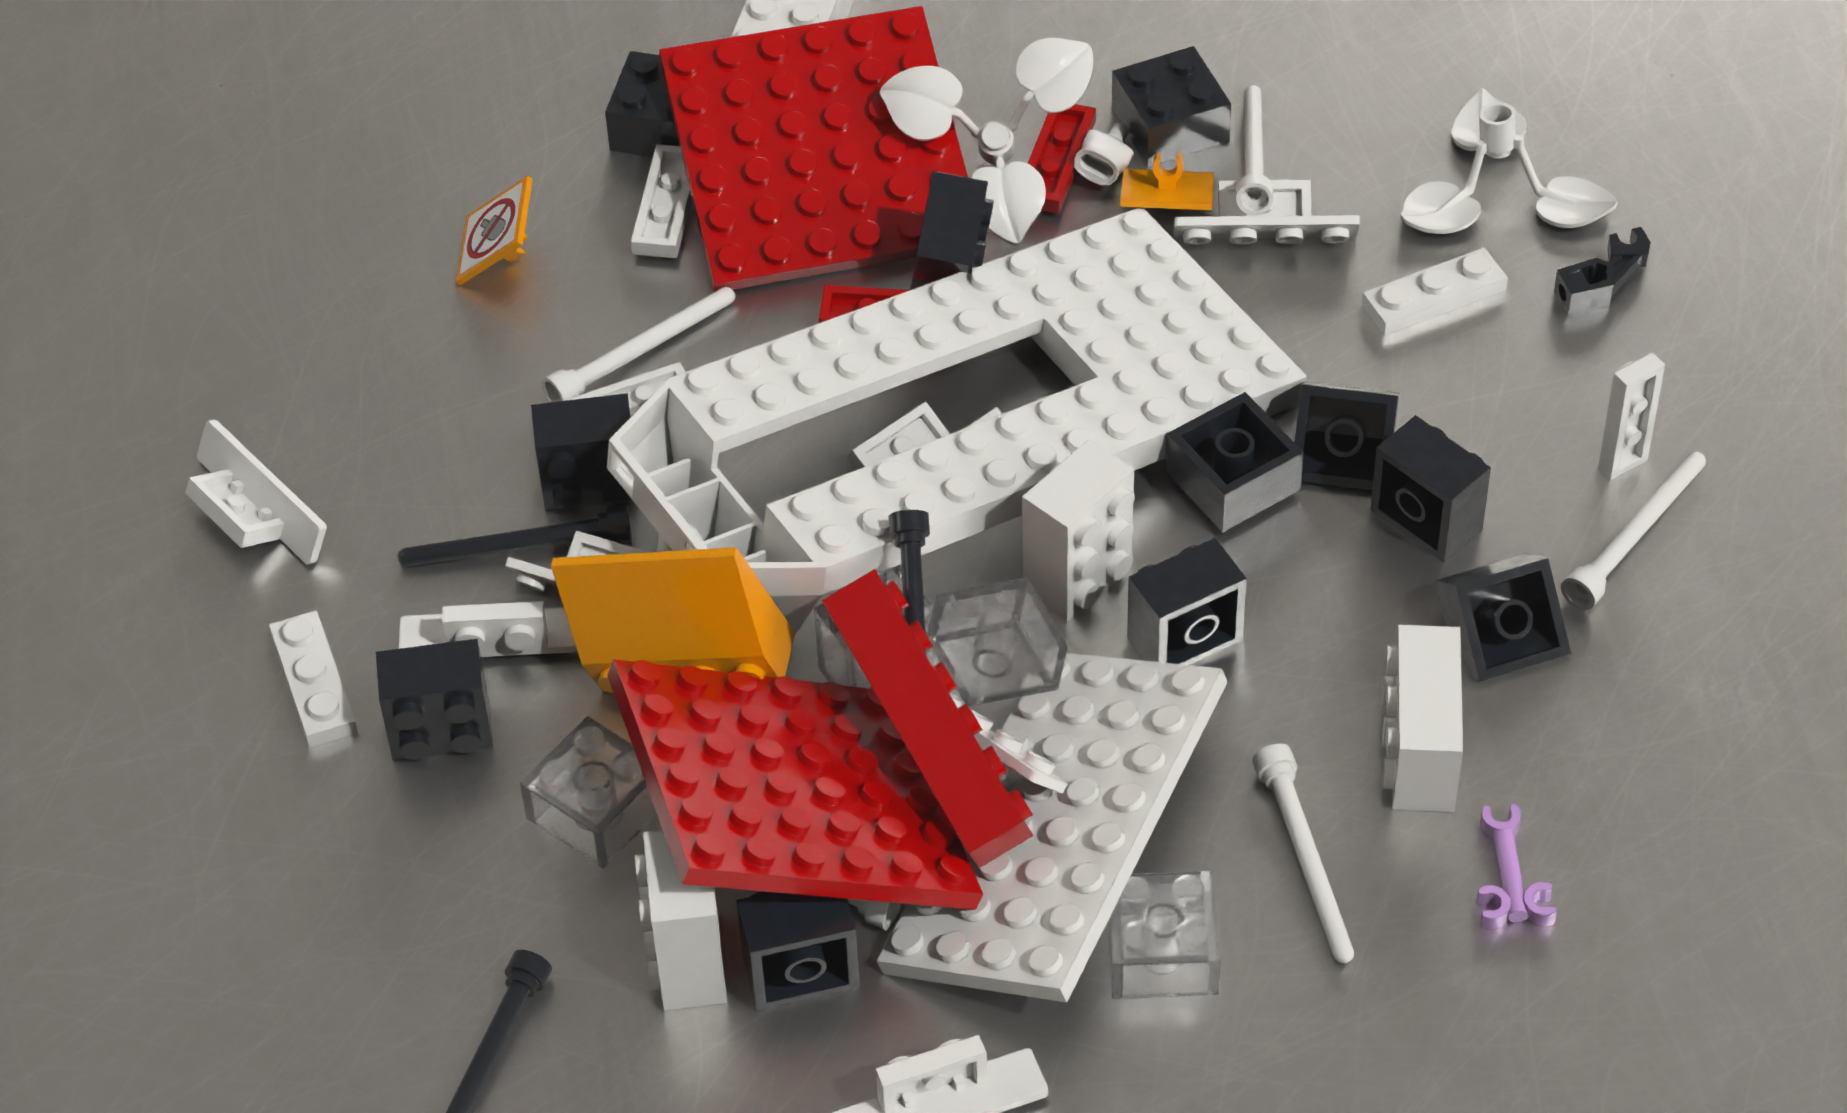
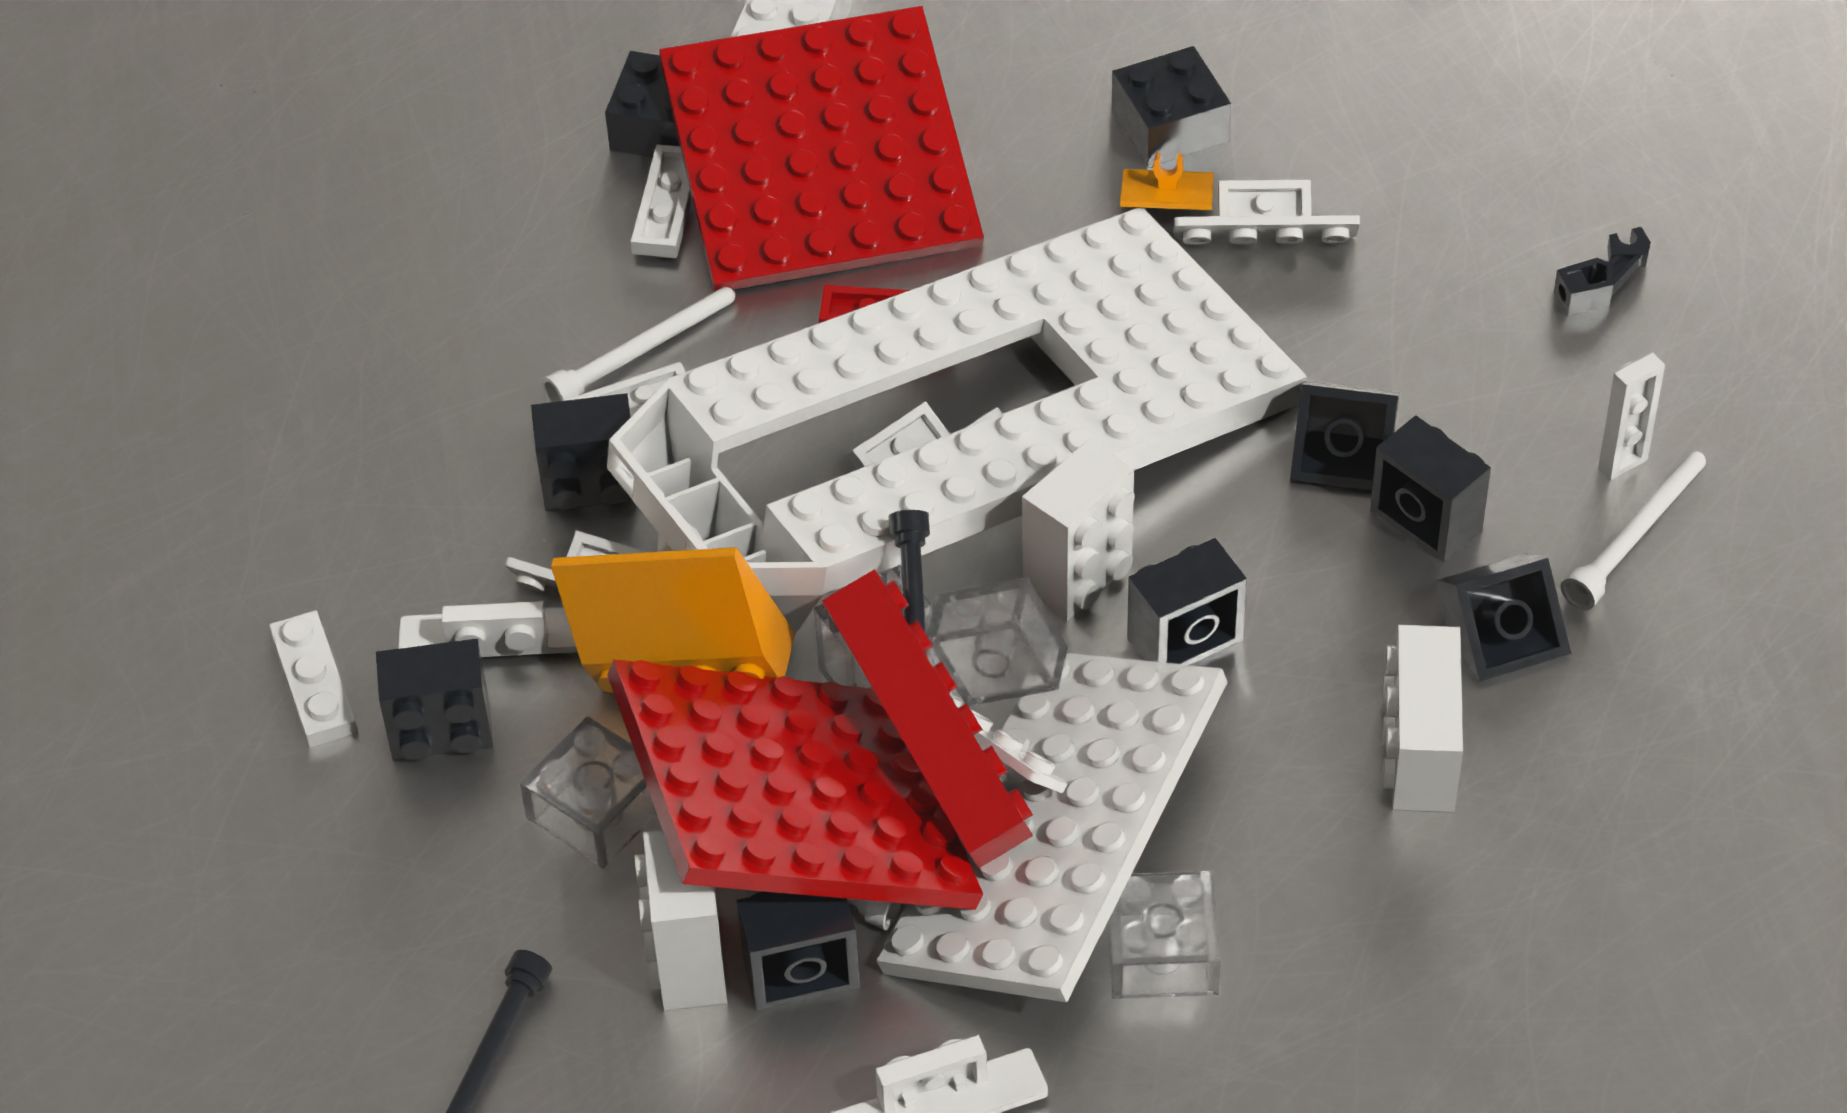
(250, 499): white bracket -> none
(495, 231): piece -> none
(610, 525): black piece -> none
(926, 98): white plant -> none
(952, 228): black brick -> none
(1056, 149): red plate -> none
(1104, 155): white piece -> none
(1234, 461): black brick -> none
(1253, 190): white piece -> none
(1277, 769): white piece -> none
(1434, 291): white plate -> none
(1496, 130): white plant -> none
(1511, 901): lavender bar -> none

